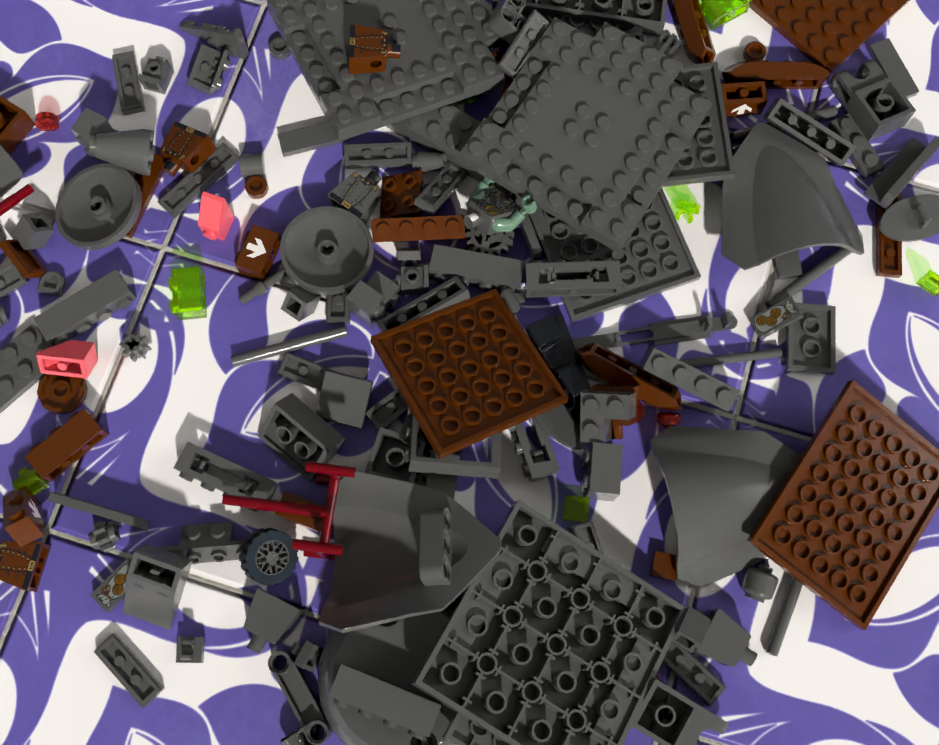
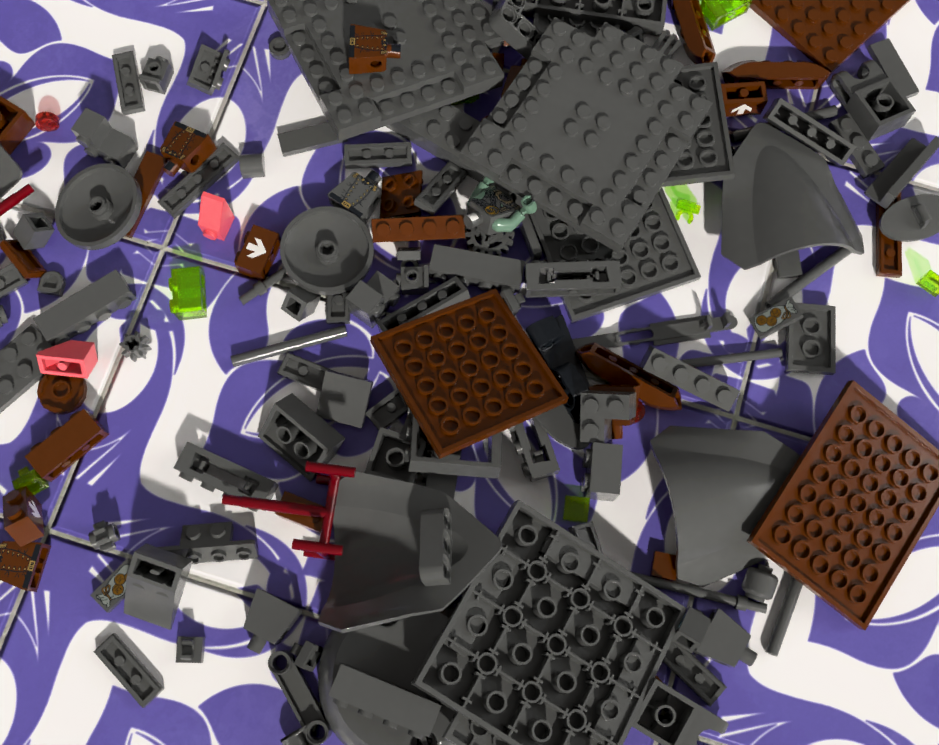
(98, 510): dark grey tile -> none
(125, 149): dark grey cone -> none
(219, 37): dark grey wing -> none
(256, 187): reddish brown tile -> none
(268, 556): black wheel -> none
(428, 161): dark grey cone -> none
(523, 43): dark grey tile -> none
(668, 419): clear red tile -> none
(739, 601): none -> dark grey bar
(754, 51): reddish brown tile -> none

